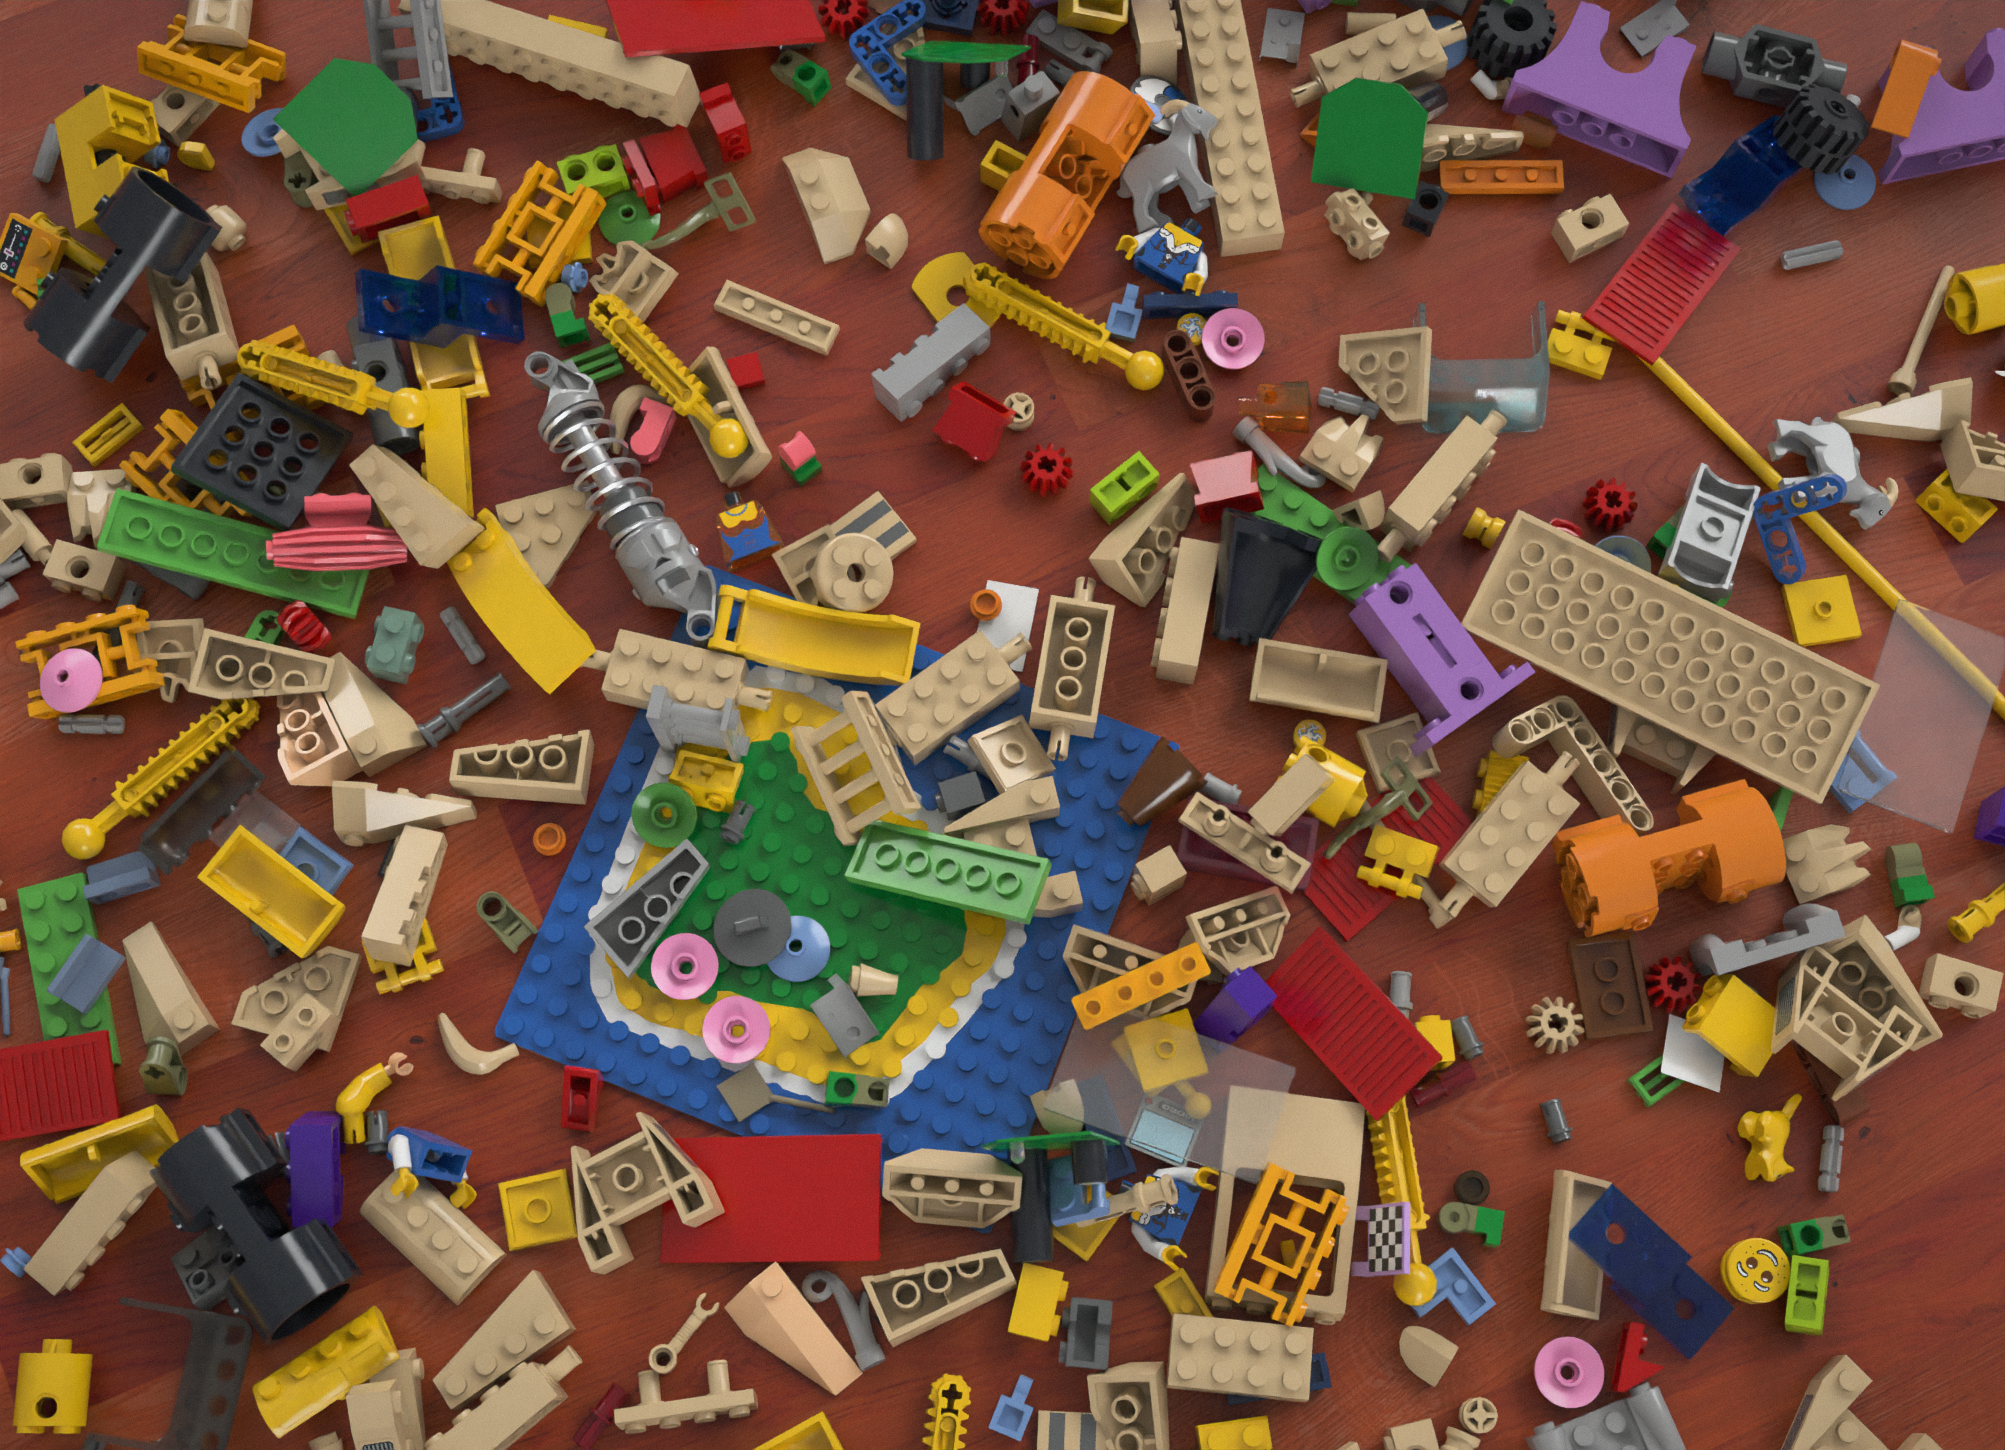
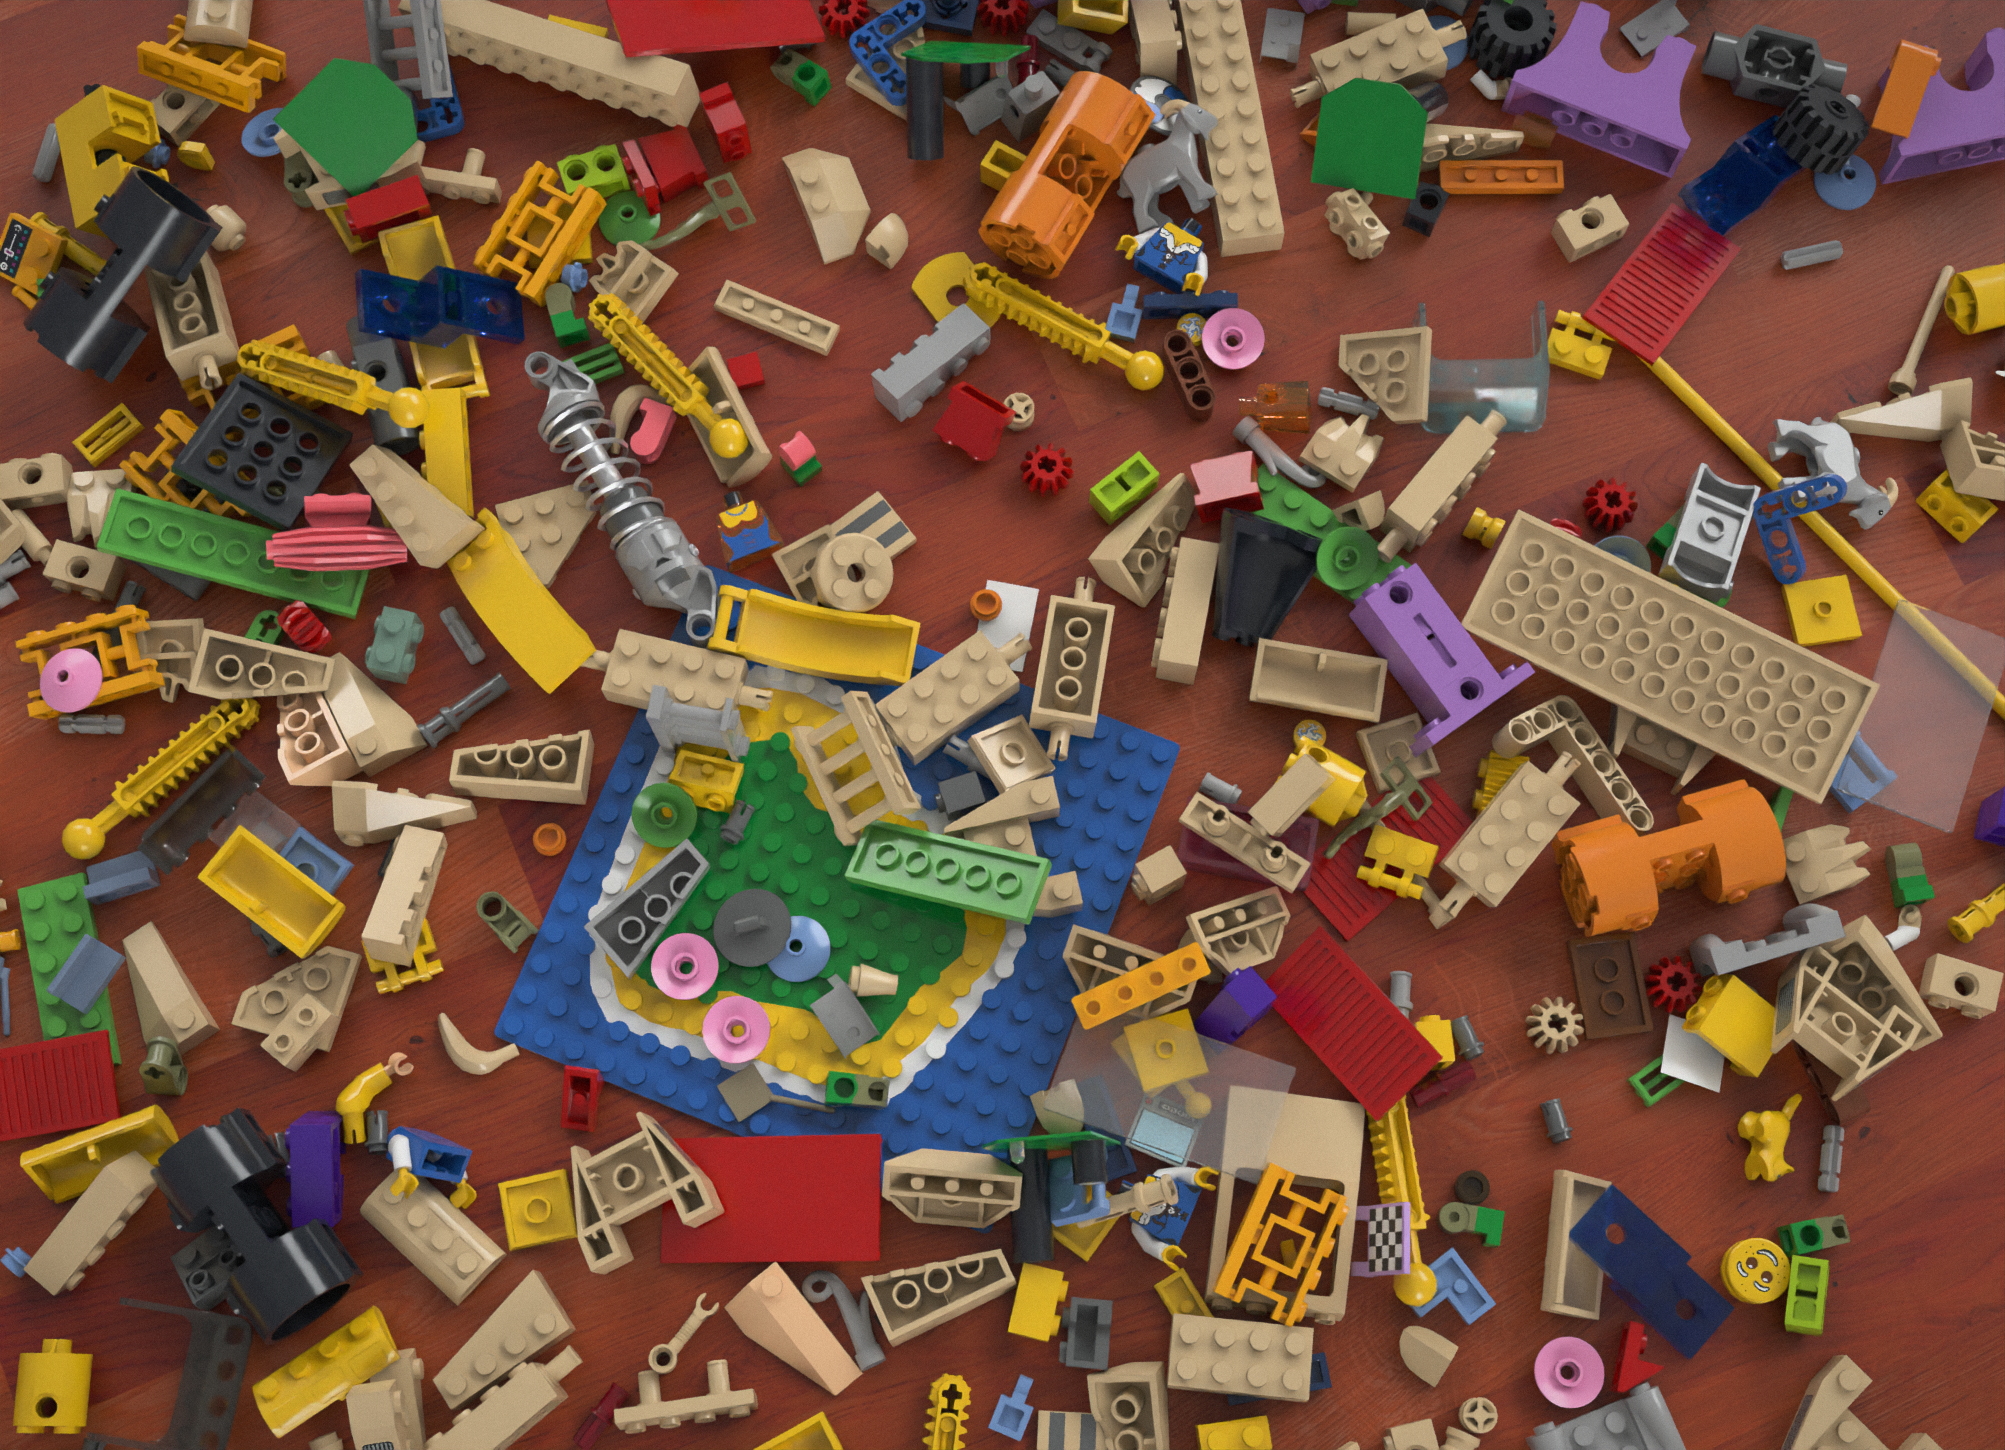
(1159, 784): reddish brown cone -> none

